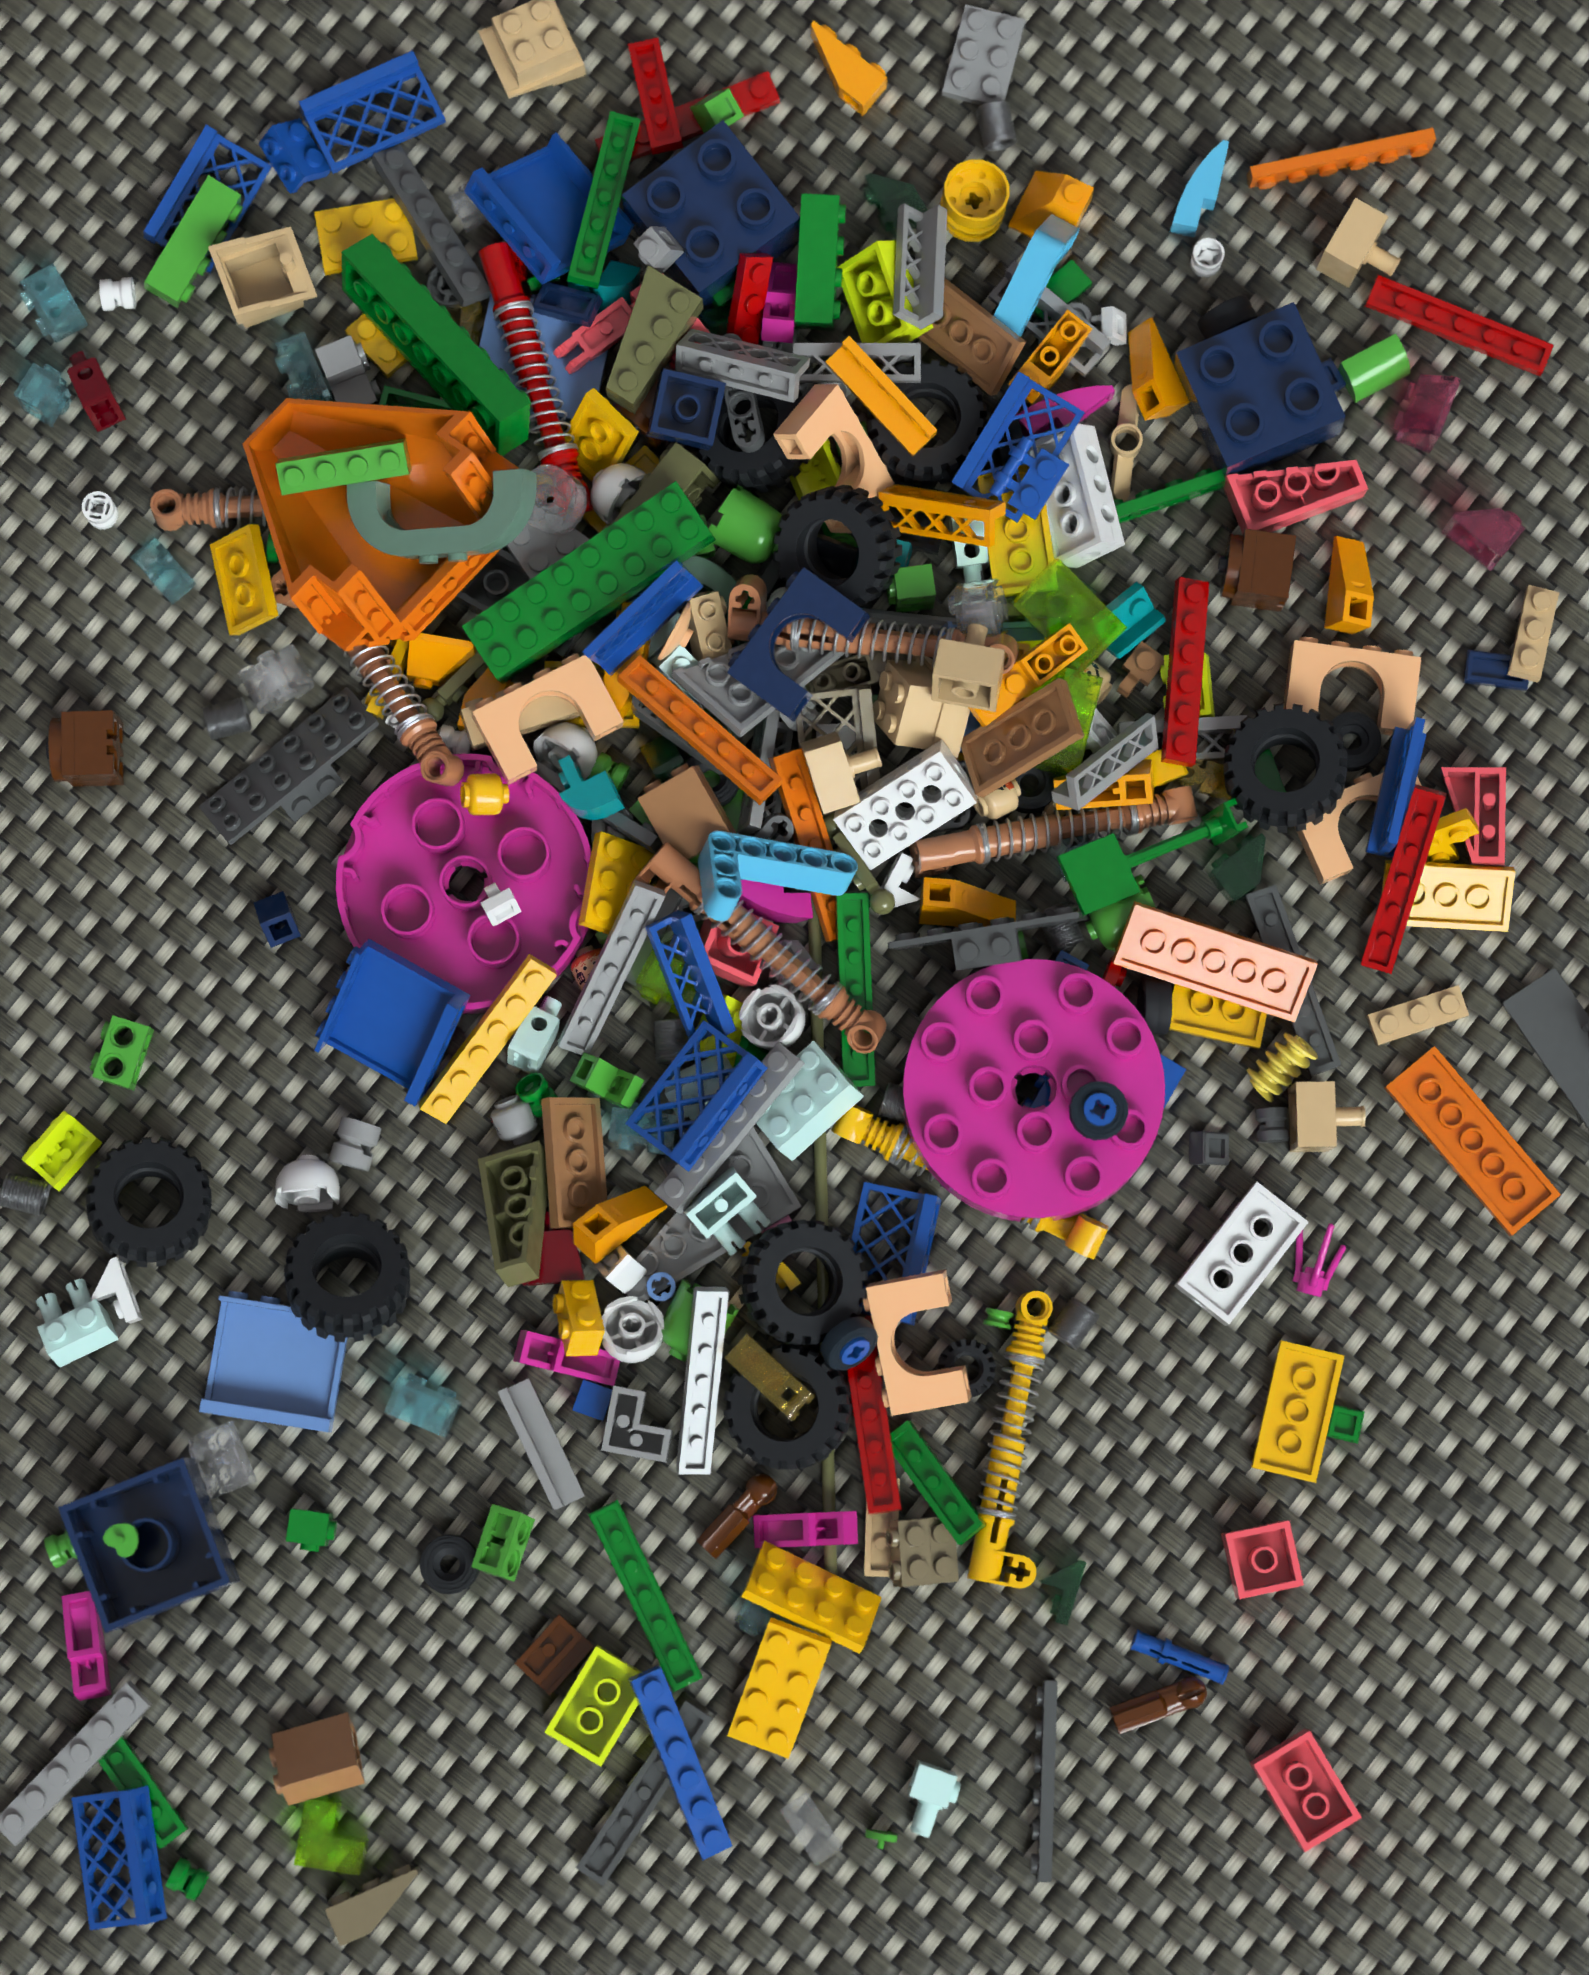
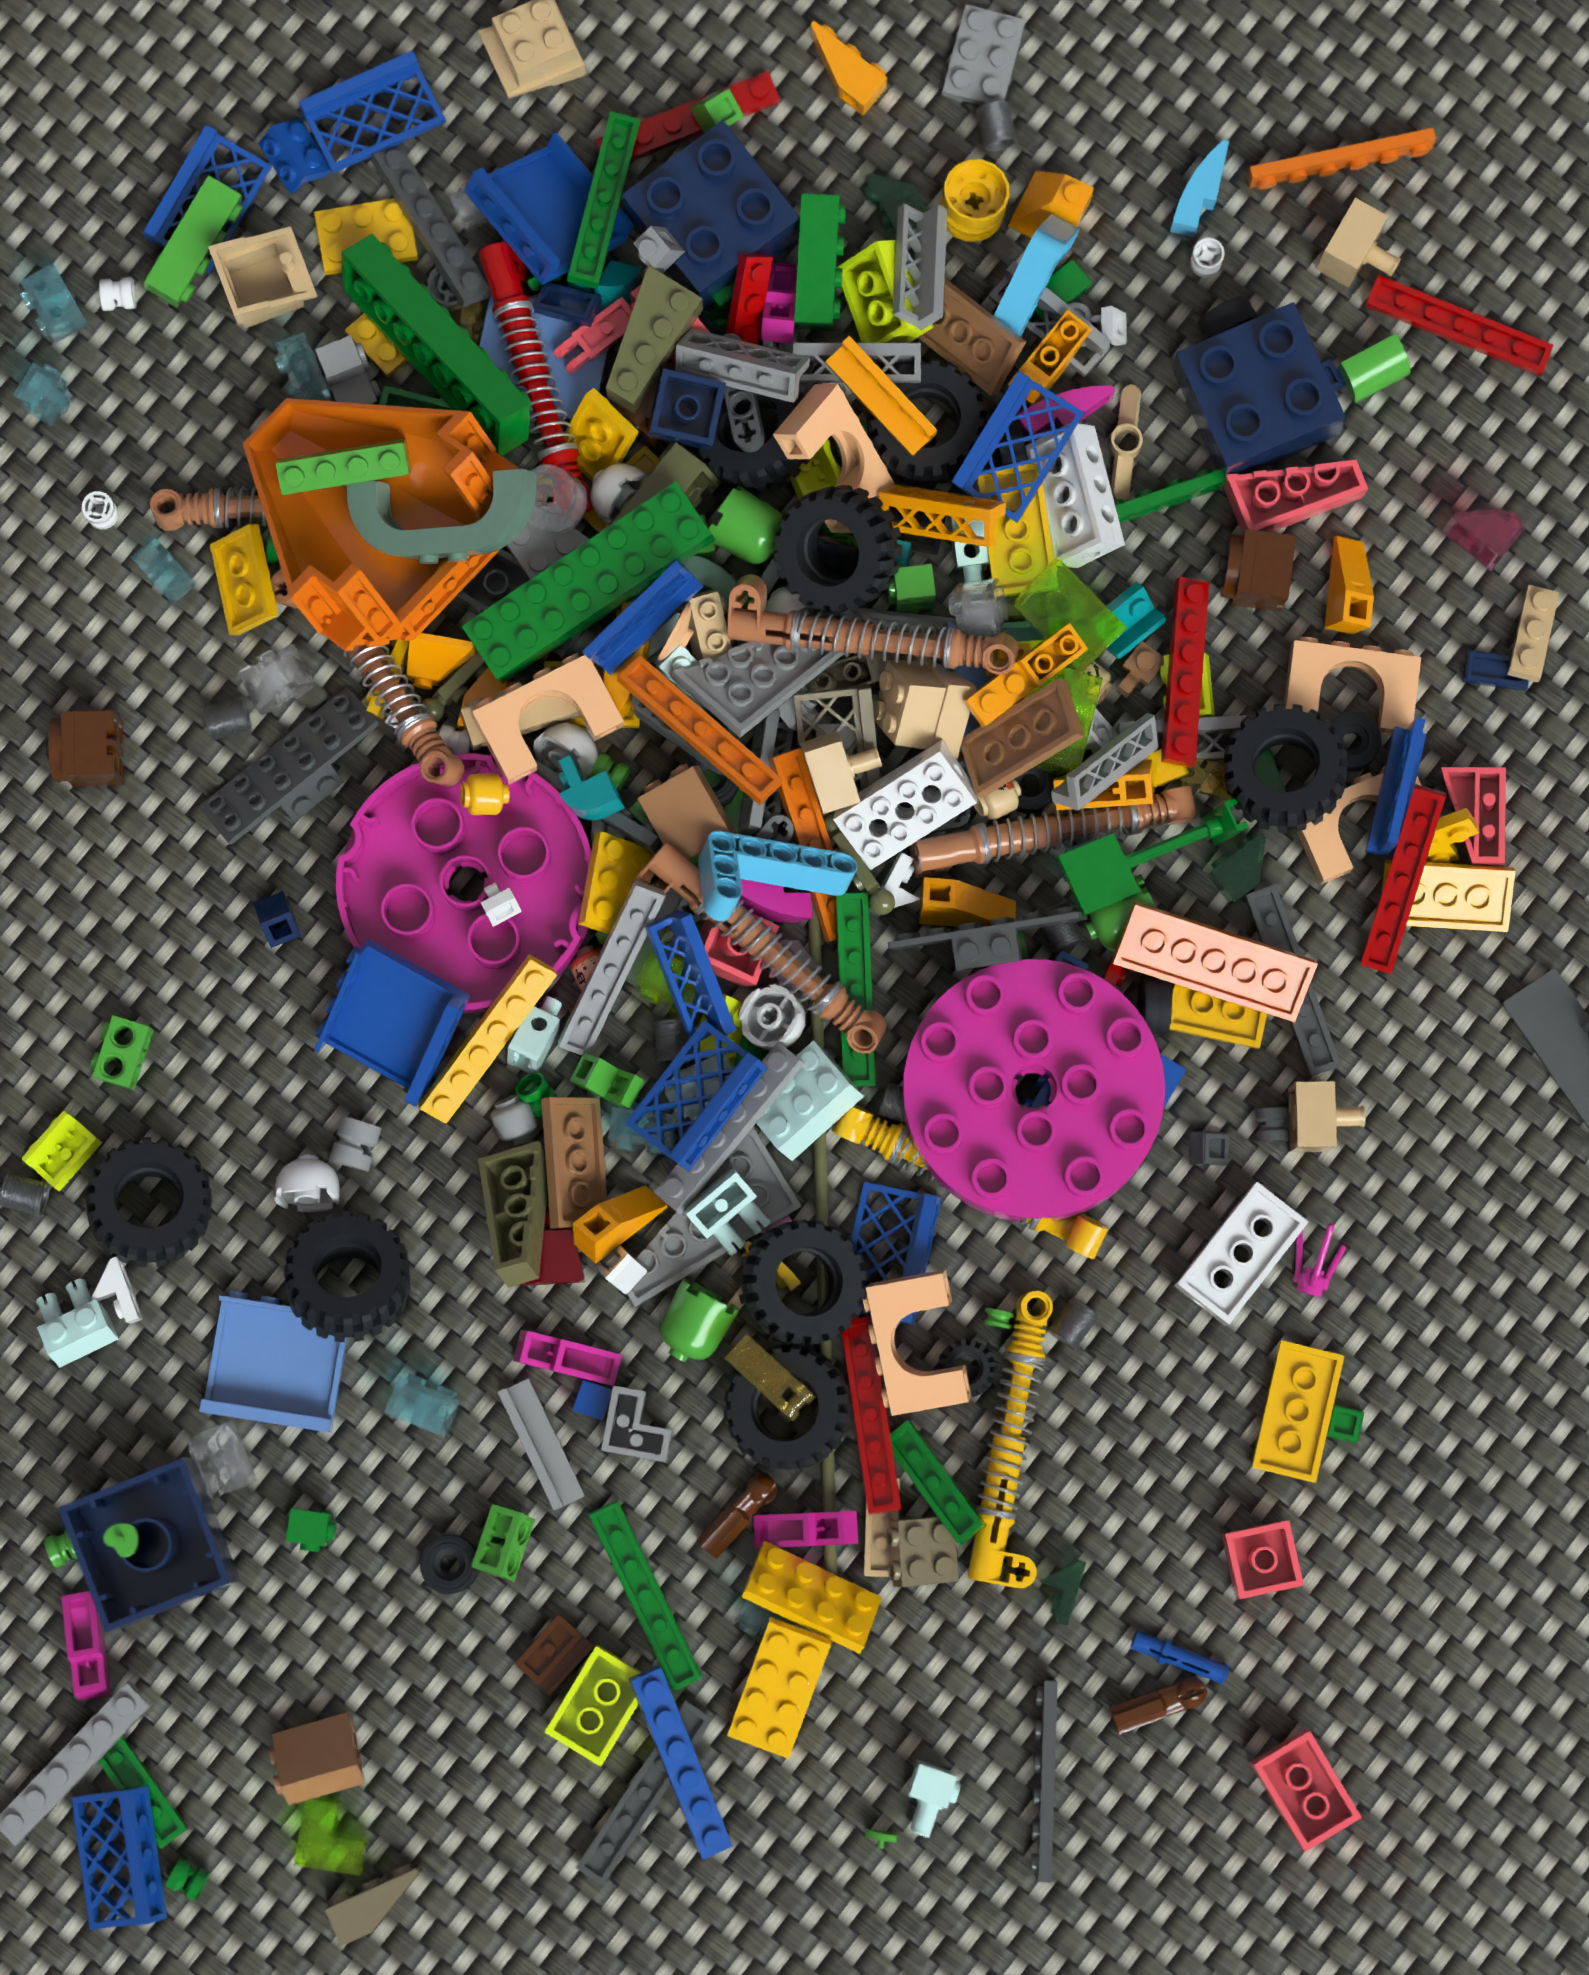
(94, 391): dark red torso -> none
(578, 1318): yellow brick -> none
(632, 1329): white cylinder -> none
(655, 96): red plate -> none
(657, 1277): medium blue bush -> none
(661, 758): slope -> none
(702, 1380): plate -> none
(804, 599): dark blue arch -> none
(811, 1828): clear tile -> none
(849, 1343): black wheel -> none
(968, 671): tan brick -> none
(1038, 482): blue plate -> none
(1087, 1114): black wheel -> none
(1153, 373): light orange slope -> none
(1281, 1066): light yellow piece -> none
(1417, 1015): tan plate -> none
(1426, 410): clear pink slope -> none
(1472, 1141): orange plate -> none

